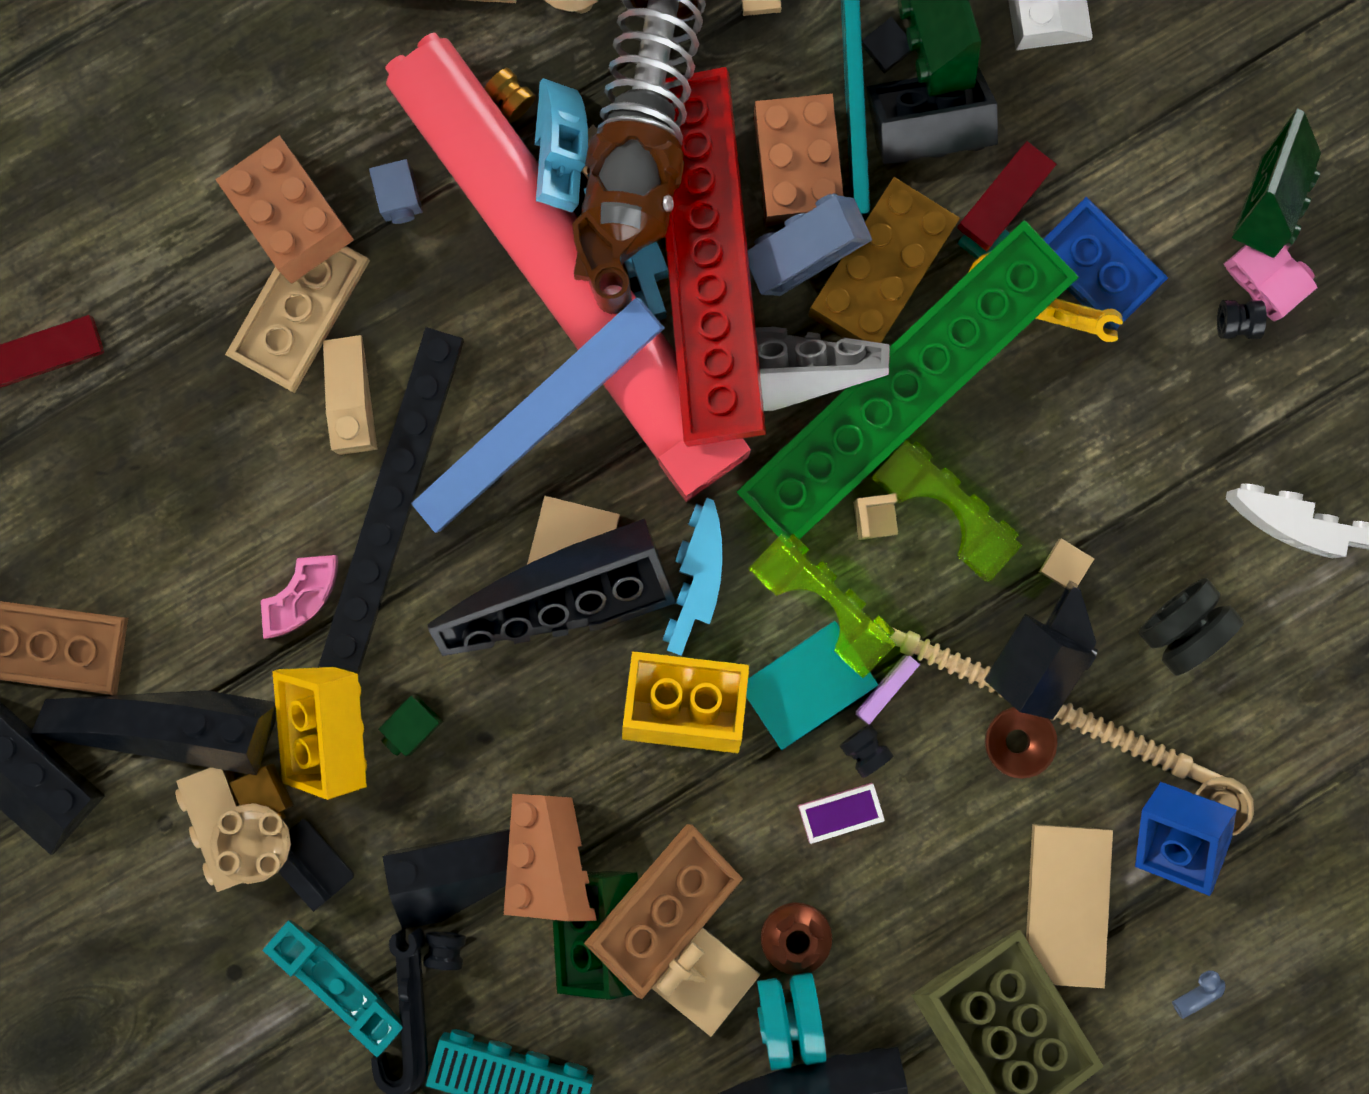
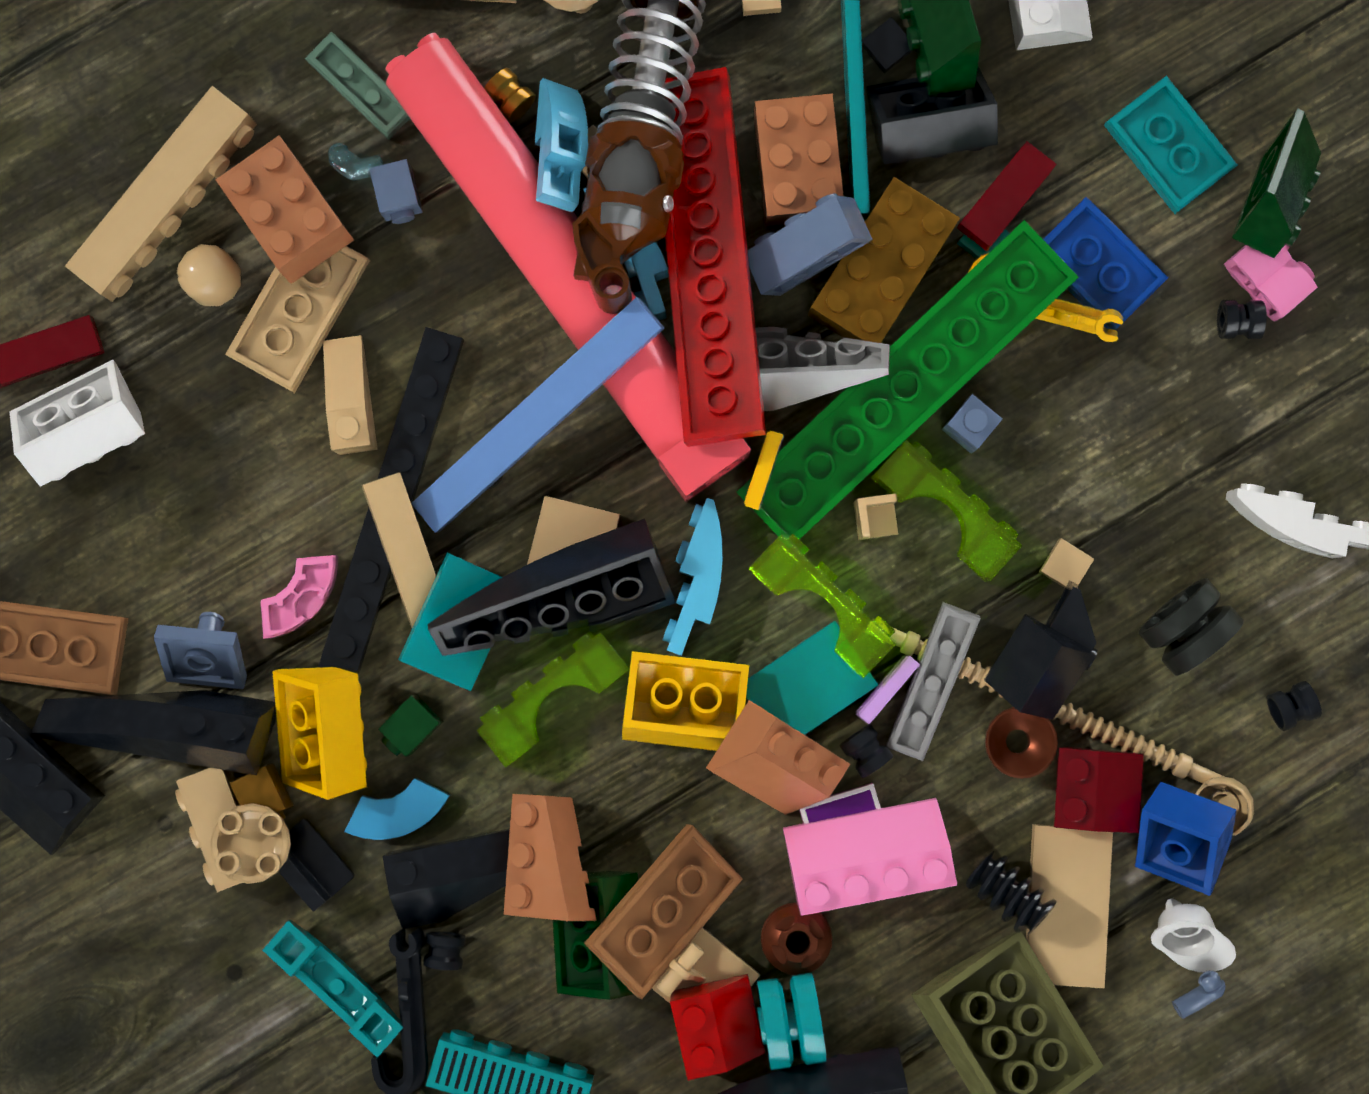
(75, 424): none -> white slope
(162, 195): none -> tan brick
(201, 654): none -> sand blue tile
(209, 275): none -> tan hair
(349, 164): none -> clear light blue arm
(358, 84): none -> sand green tile
(397, 815): none -> dark azure tile
(401, 541): none -> tan tile
(453, 584): none -> teal tile
(514, 729): none -> clear neon green arch
(716, 1026): none -> red slope
(763, 470): none -> yellow tile
(776, 762): none -> nougat slope
(869, 856): none -> bright pink slope
(933, 681): none -> light grey tile
(972, 424): none -> sand blue brick
(1010, 893): none -> black piece
(1098, 790): none -> dark red slope
(1170, 144): none -> teal tile
(1191, 938): none -> white piece
(1294, 705): none -> black wheel

